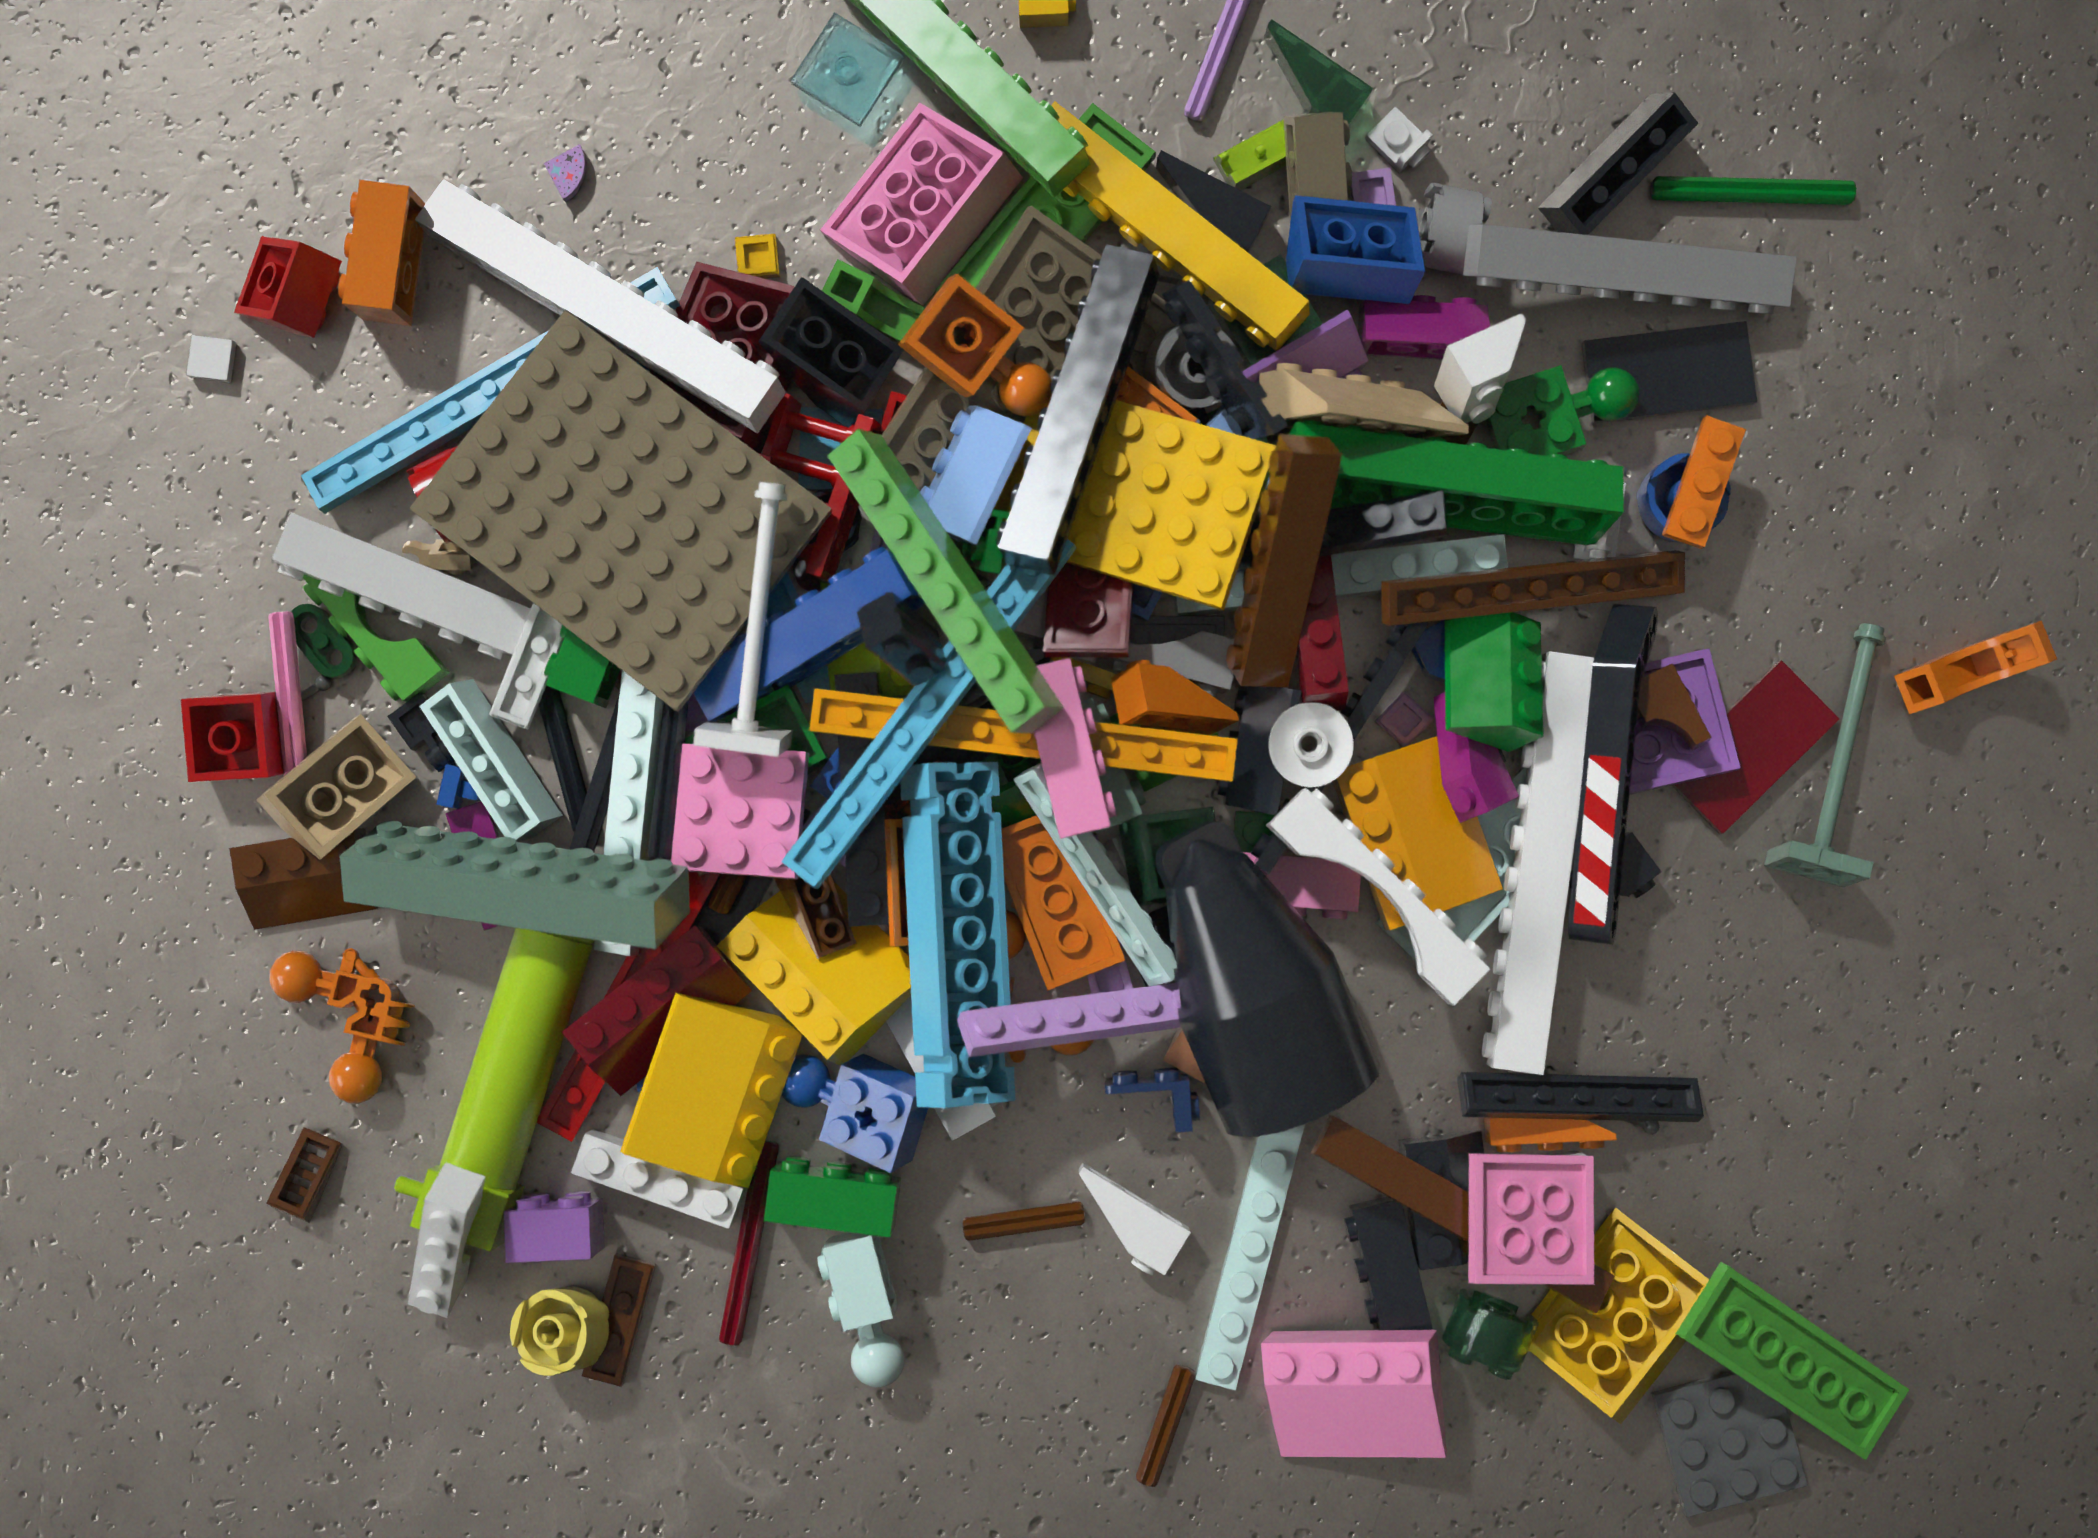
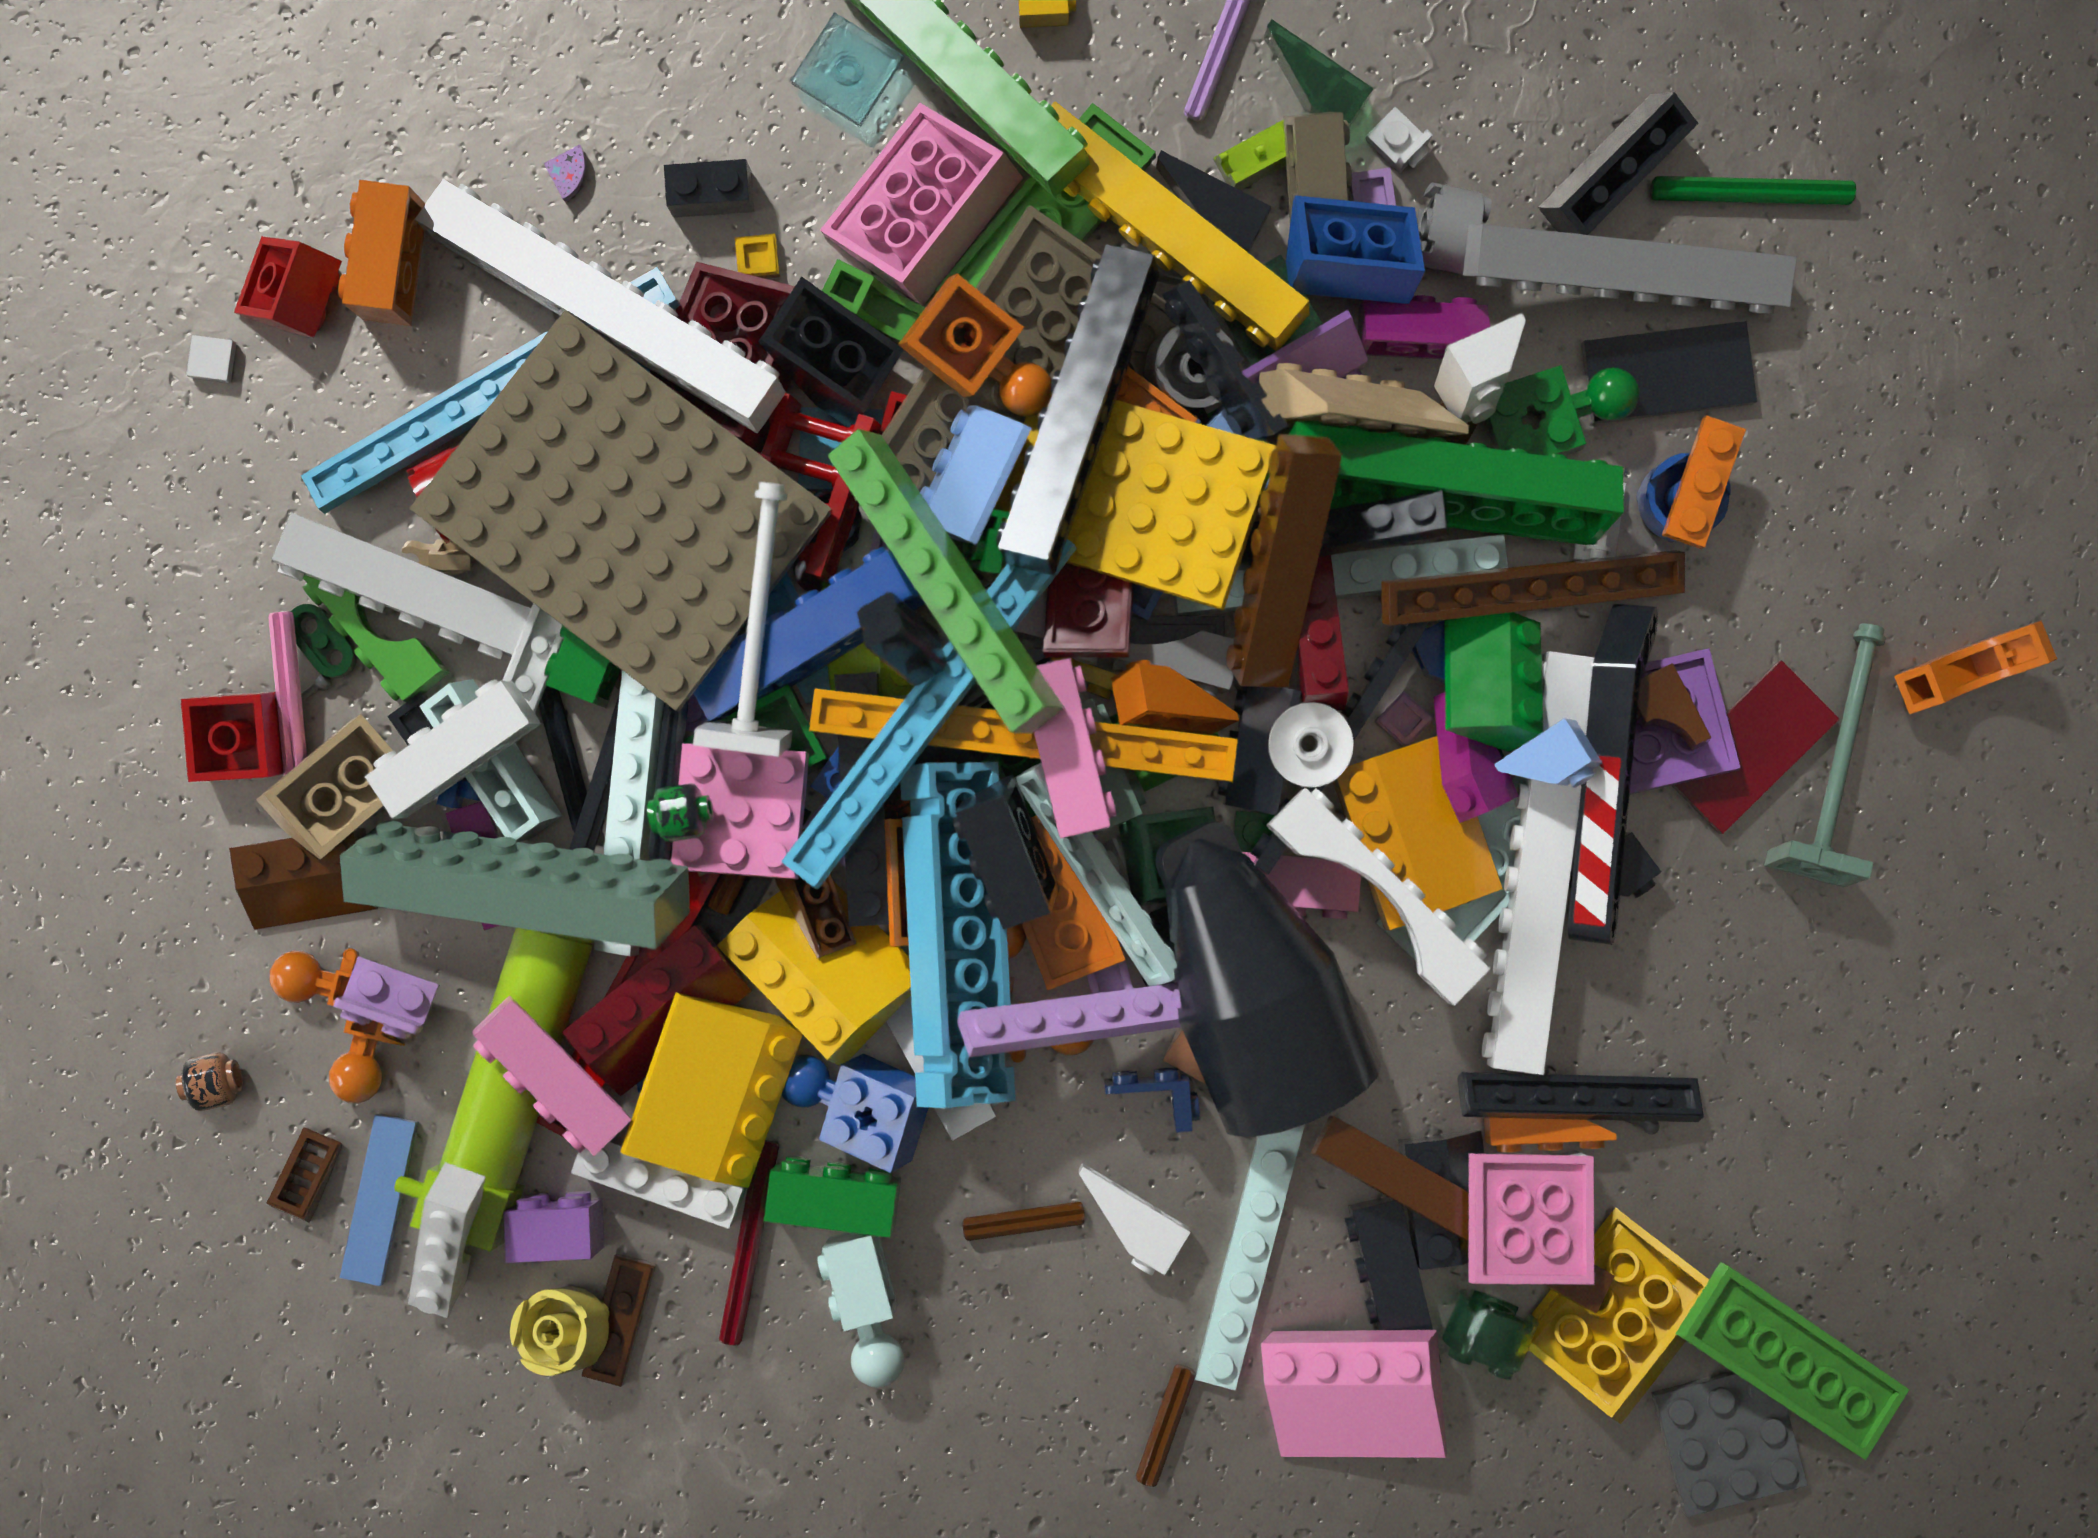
(209, 1081): none -> nougat head
(377, 1201): none -> medium blue tile
(387, 997): none -> lavender bracket
(451, 749): none -> white brick
(550, 1076): none -> bright pink brick
(679, 812): none -> head
(709, 188): none -> black brick
(1007, 853): none -> black slope
(1555, 756): none -> light blue slope

